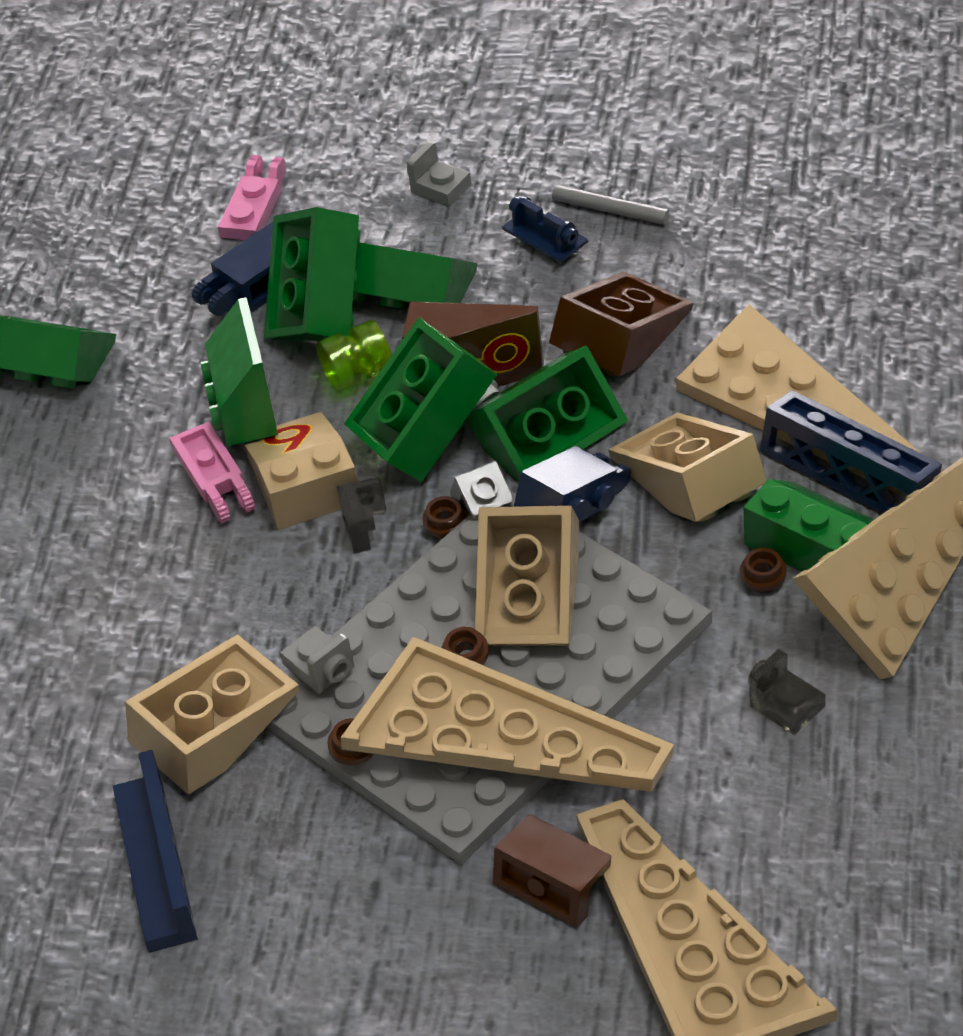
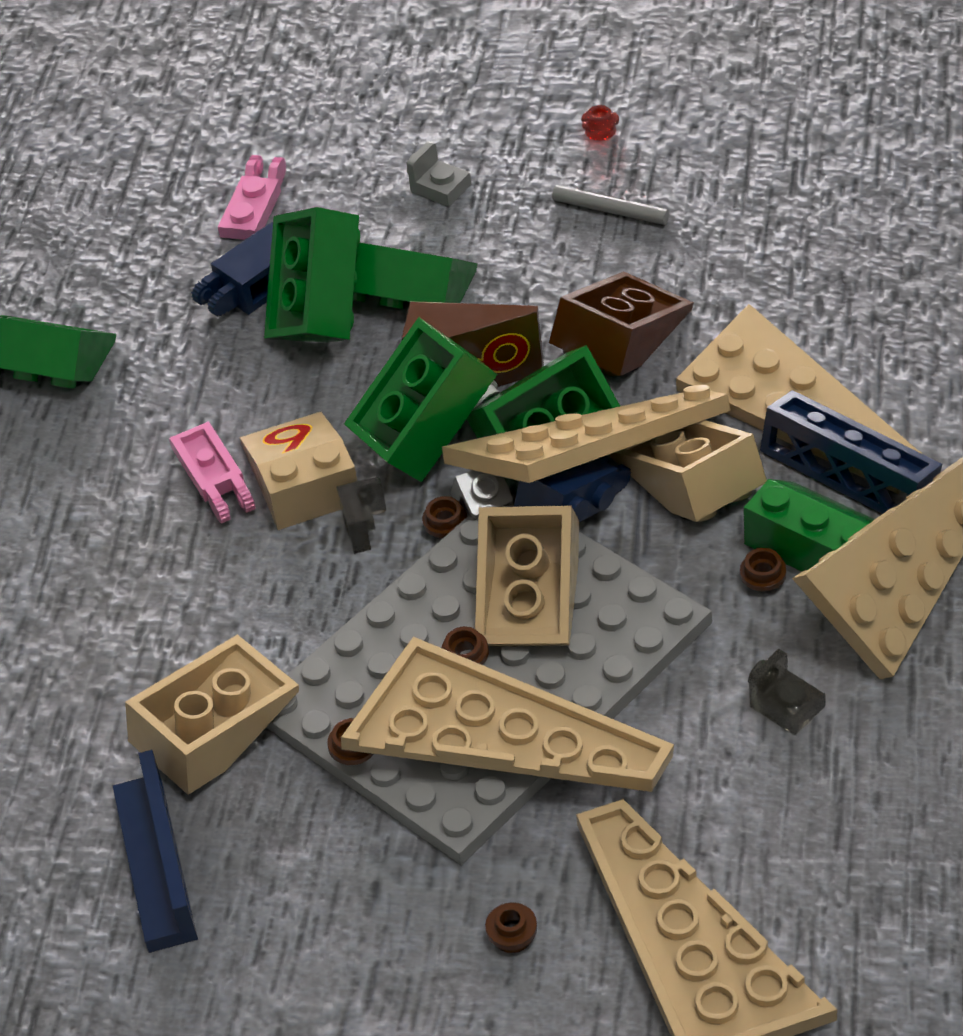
(237, 379): green slope -> none
(318, 658): light grey bracket -> none
(350, 357): clear neon green wheel -> none
(511, 938): none -> reddish brown plate
(543, 231): dark blue hinge -> none
(549, 868): reddish brown panel -> none
(578, 438): none -> tan wing
(599, 122): none -> clear red plate

